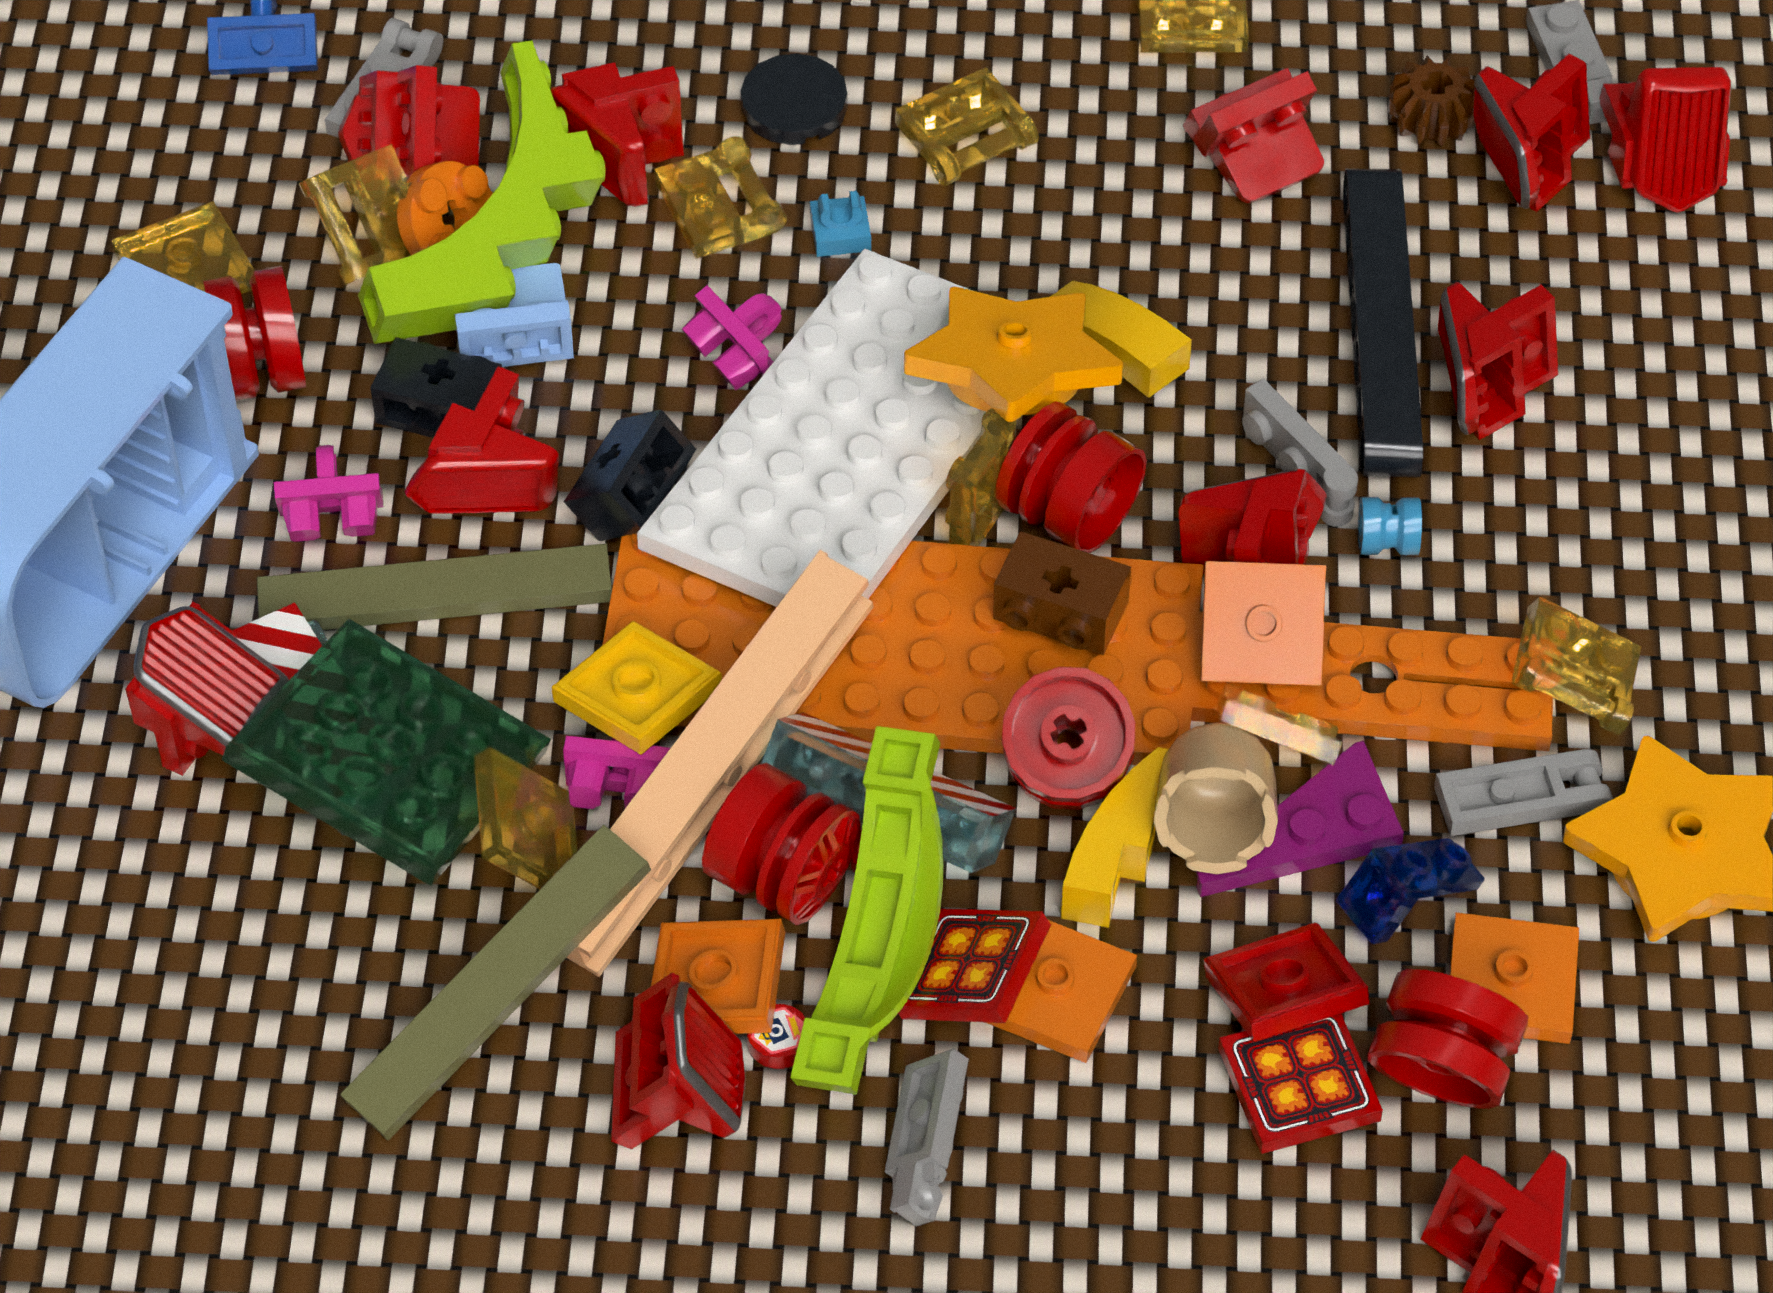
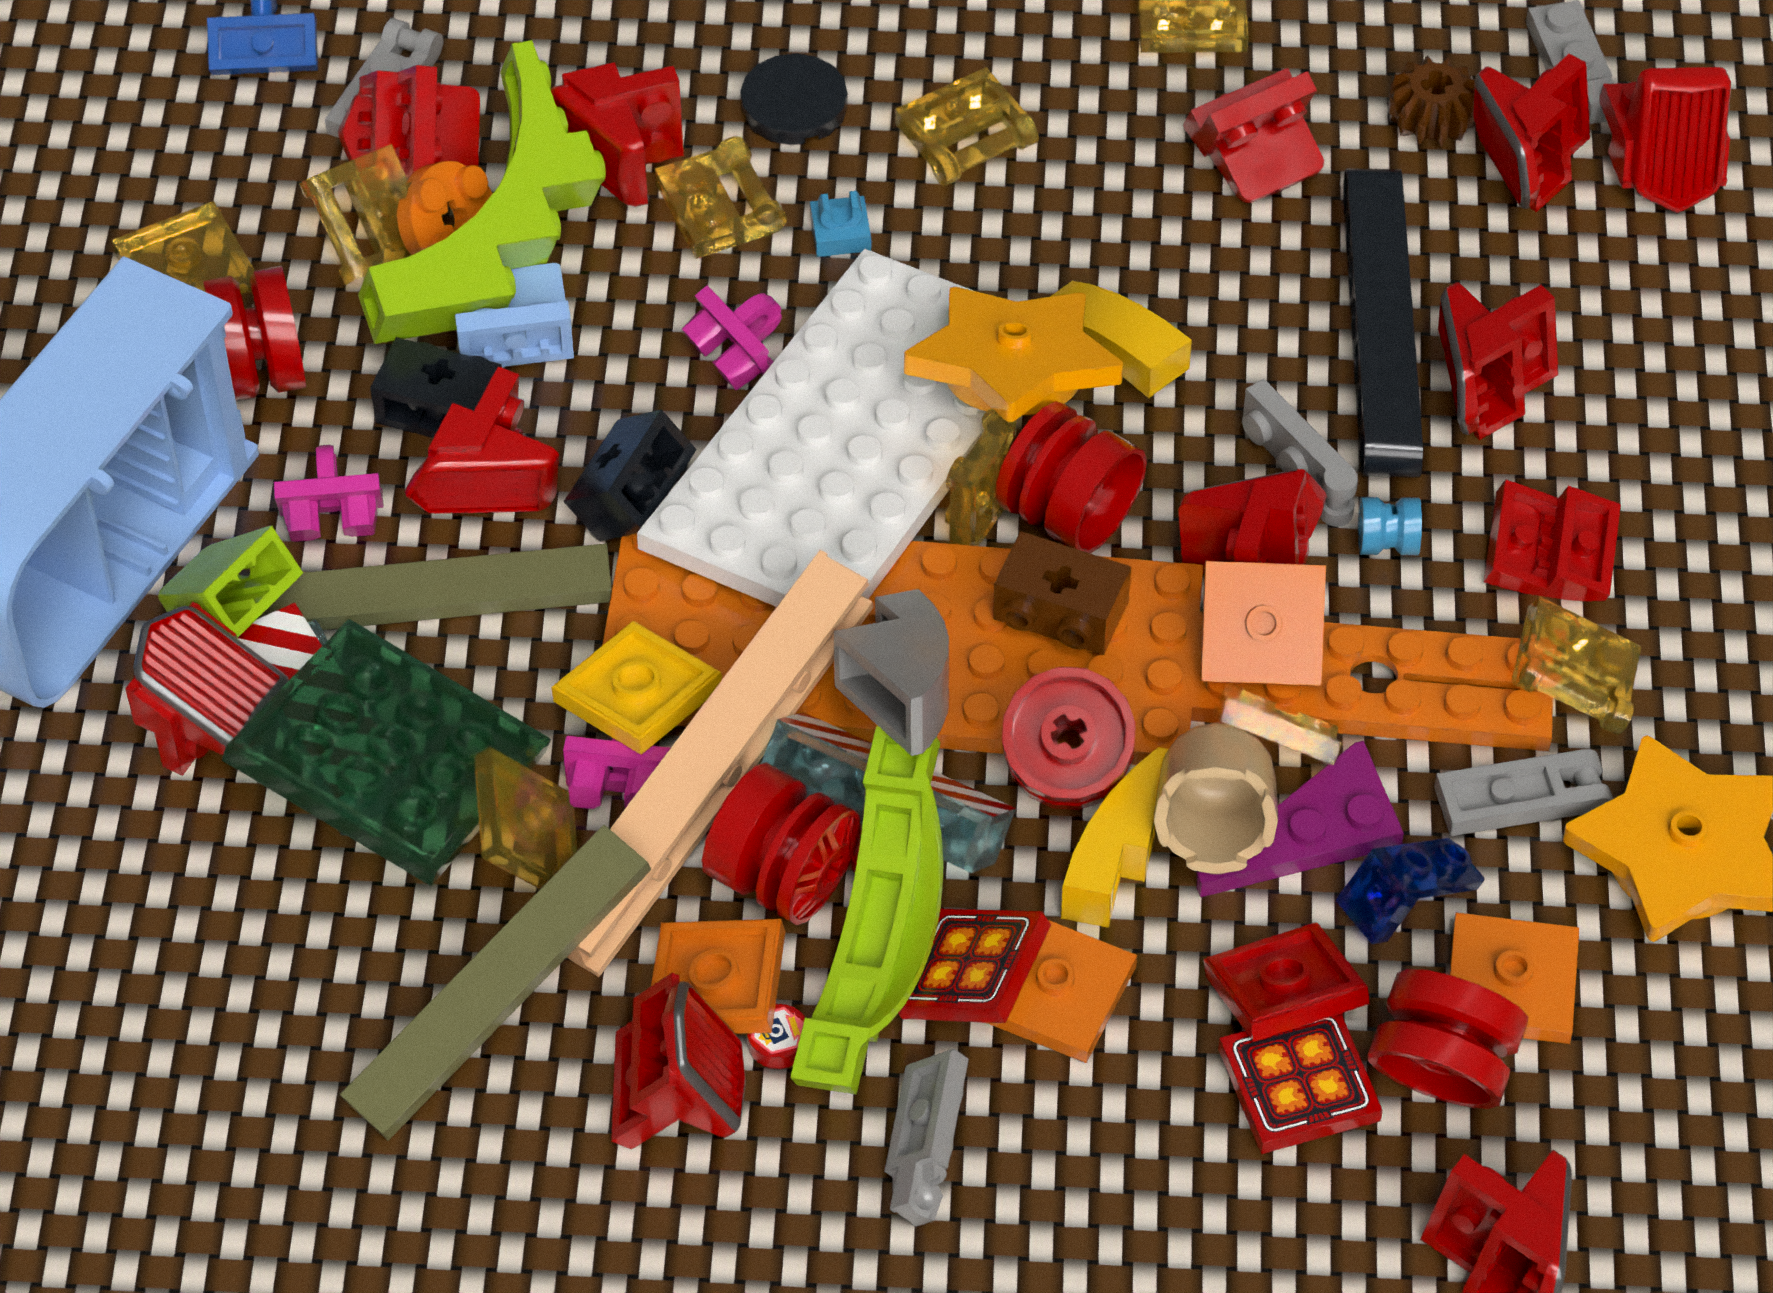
(220, 590): none -> lime torso
(898, 668): none -> light grey slope
(1552, 543): none -> red slope

